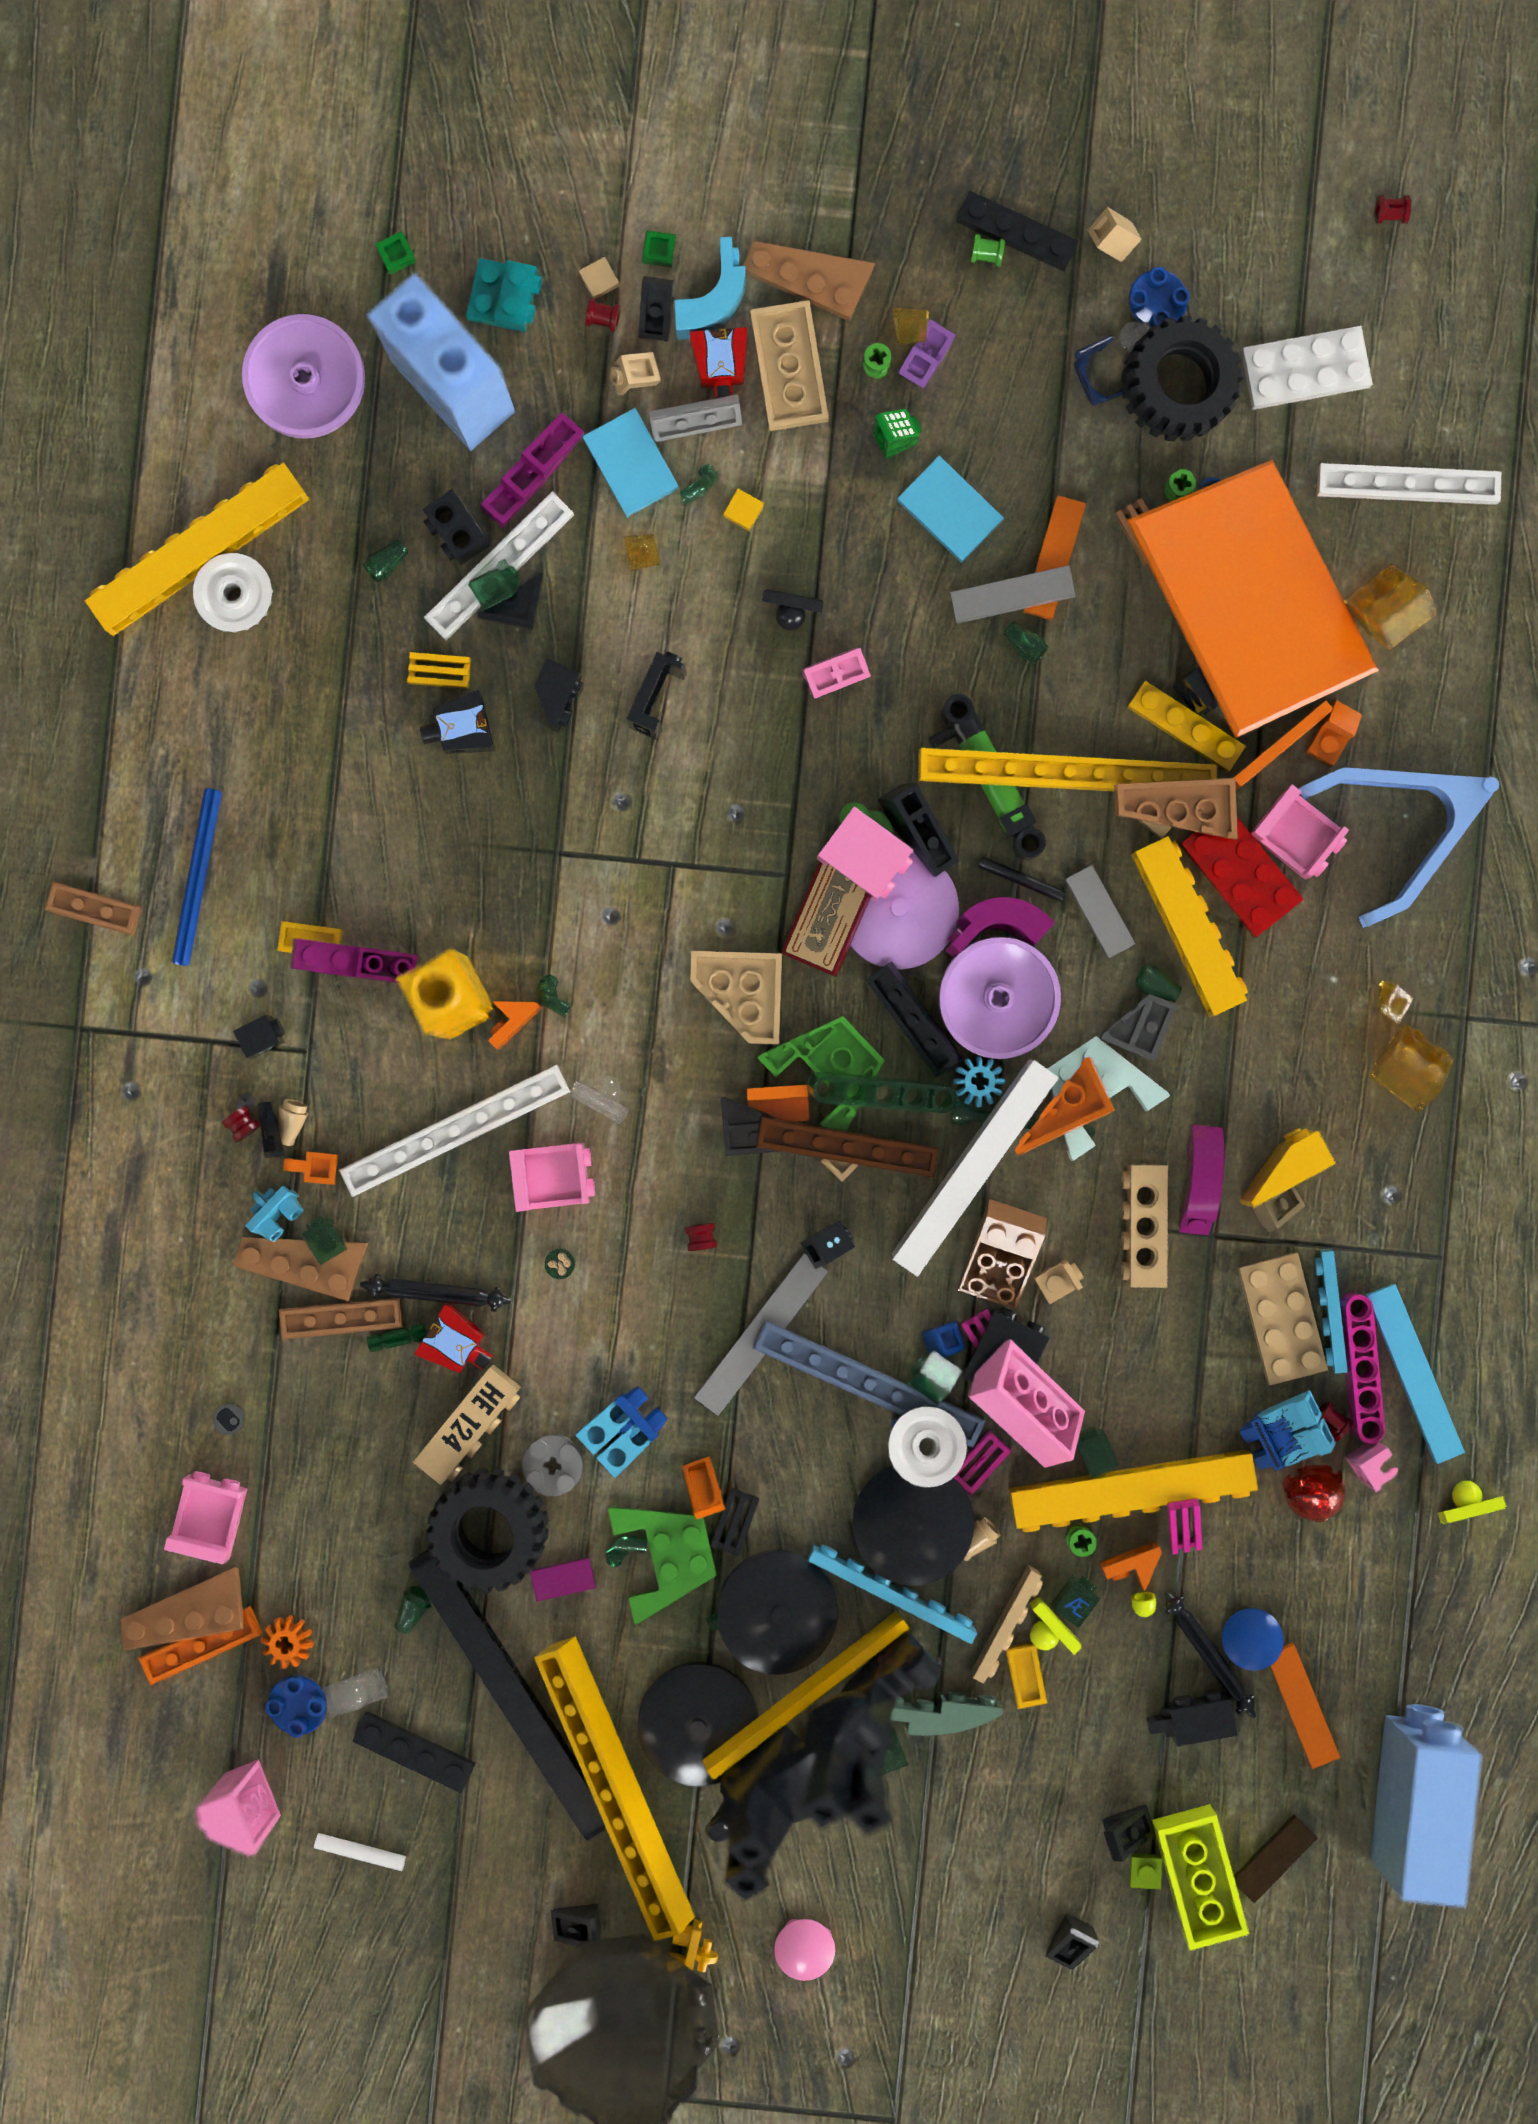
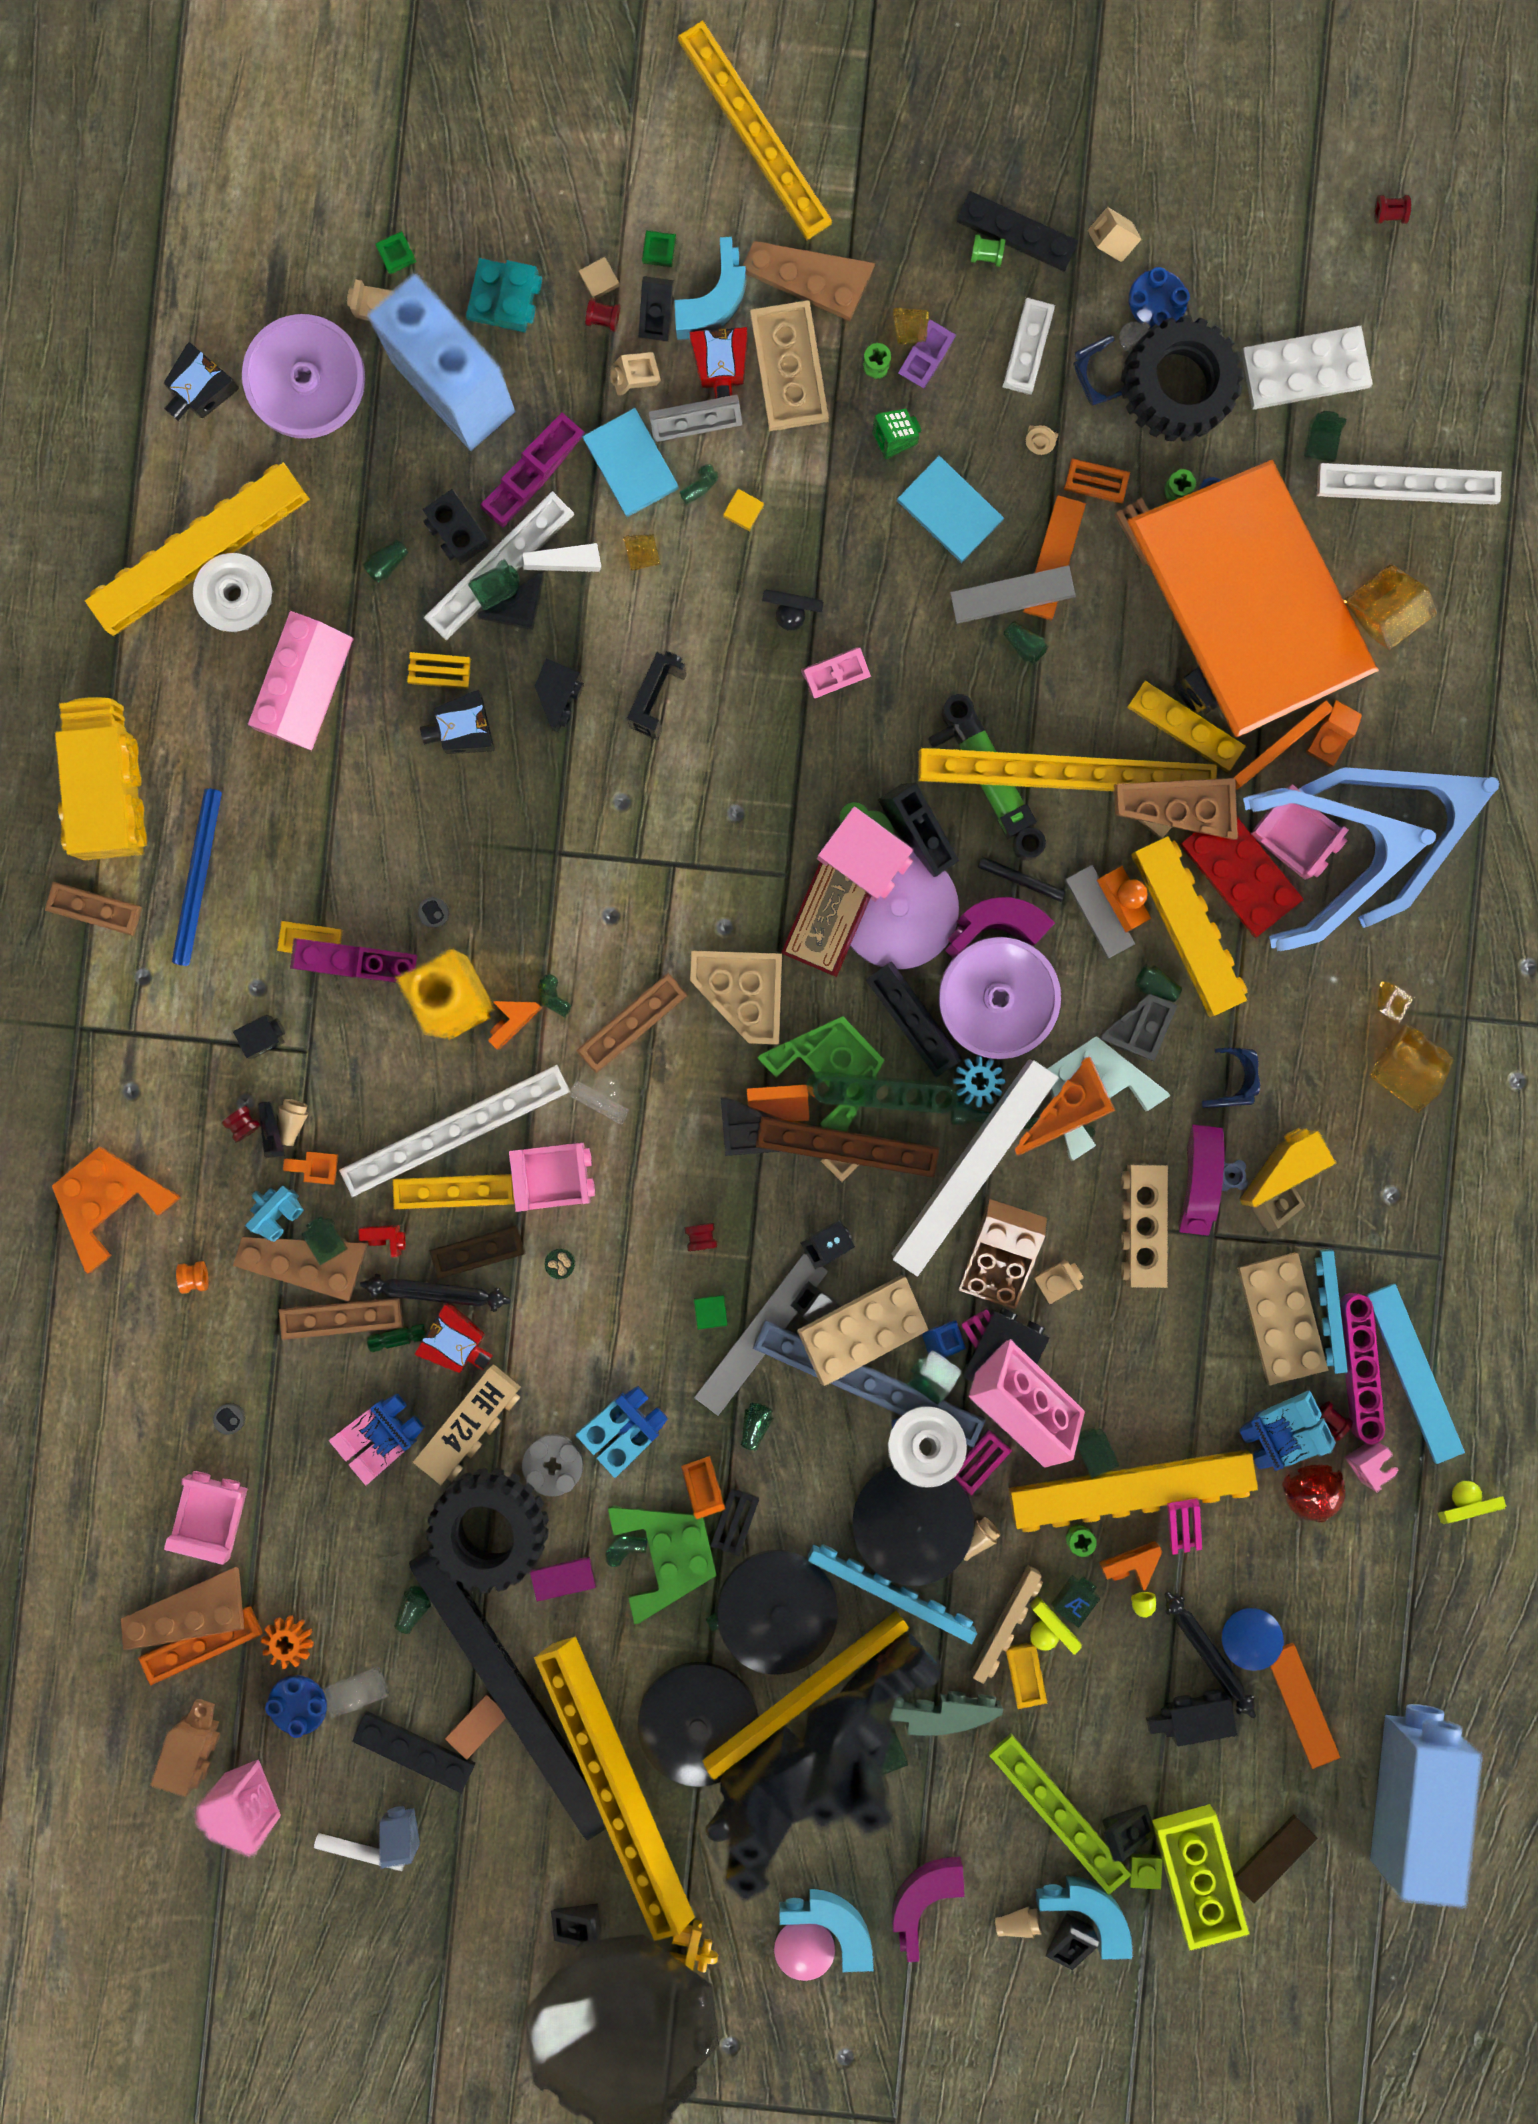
(95, 1192): none -> orange wing
(98, 781): none -> yellow piece
(186, 1751): none -> medium nougat hinge
(192, 1277): none -> orange wheel
(197, 384): none -> torso
(300, 681): none -> bright pink slope
(365, 299): none -> tan bracket
(379, 1234): none -> red bracket
(384, 1430): none -> hips
(398, 1837): none -> sand blue slope
(433, 912): none -> tile
(453, 1191): none -> yellow tile
(476, 1726): none -> nougat tile
(477, 1252): none -> dark brown tile
(564, 559): none -> white piece
(632, 1023): none -> medium nougat tile
(710, 1312): none -> green tile
(754, 130): none -> yellow tile
(755, 1425): none -> clear green cone
(813, 1303): none -> black brick
(840, 1918): none -> medium azure arch
(862, 1330): none -> tan plate
(926, 1884): none -> magenta arch
(1019, 1923): none -> tan cone
(1028, 346): none -> white tile
(1040, 439): none -> tan plate
(1059, 1813): none -> lime plate
(1093, 1901): none -> medium azure arch
(1095, 492): none -> orange tile
(1125, 898): none -> orange tile
(1239, 1180): none -> sand blue plate
(1251, 1082): none -> dark blue helmet
(1324, 436): none -> clear green bracket
(1394, 847): none -> light blue piece

